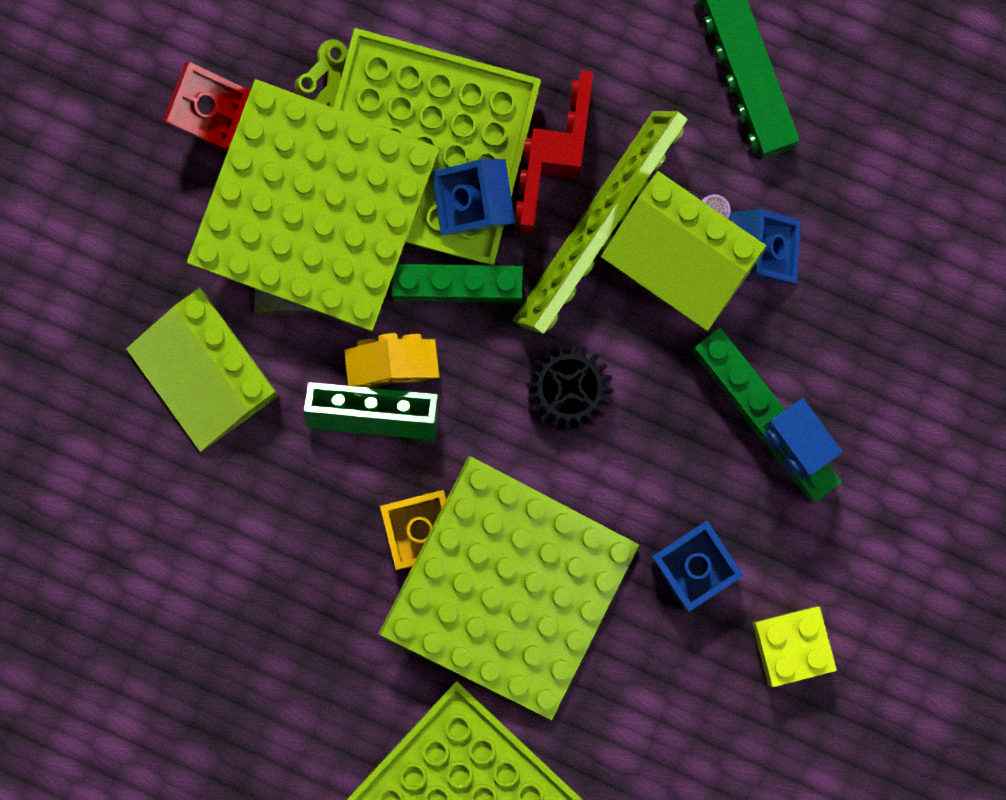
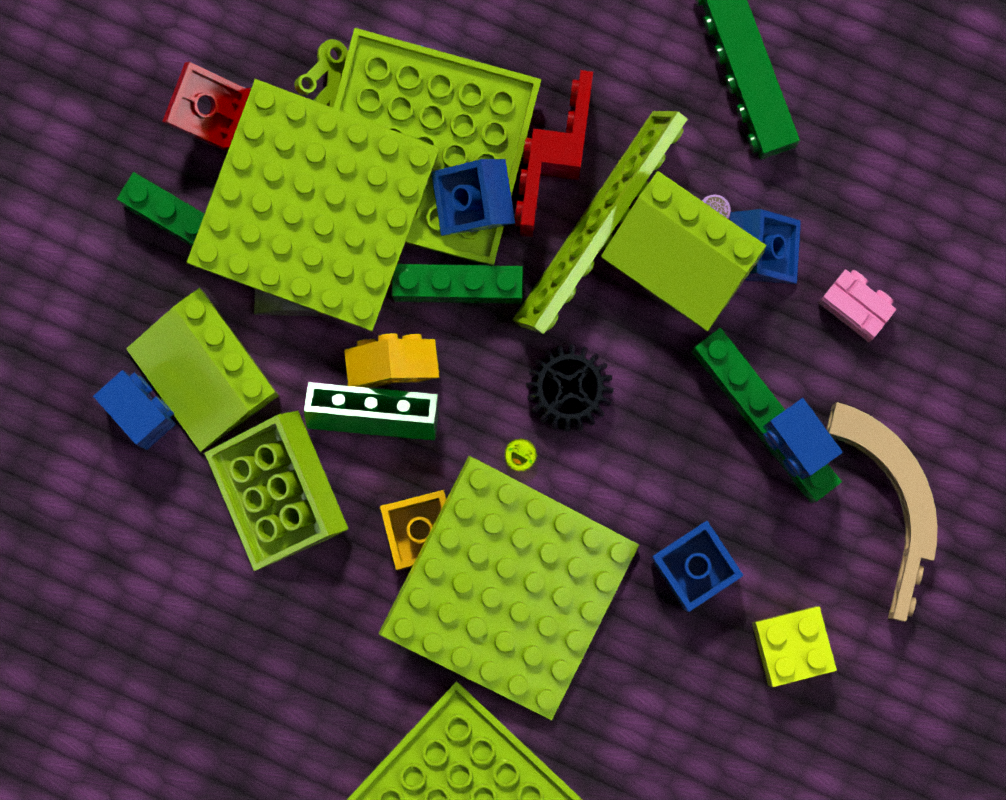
(134, 409): none -> blue brick
(161, 208): none -> green brick
(276, 490): none -> lime slope
(520, 455): none -> clear neon green tile
(858, 304): none -> bright pink brick
(912, 490): none -> tan arch

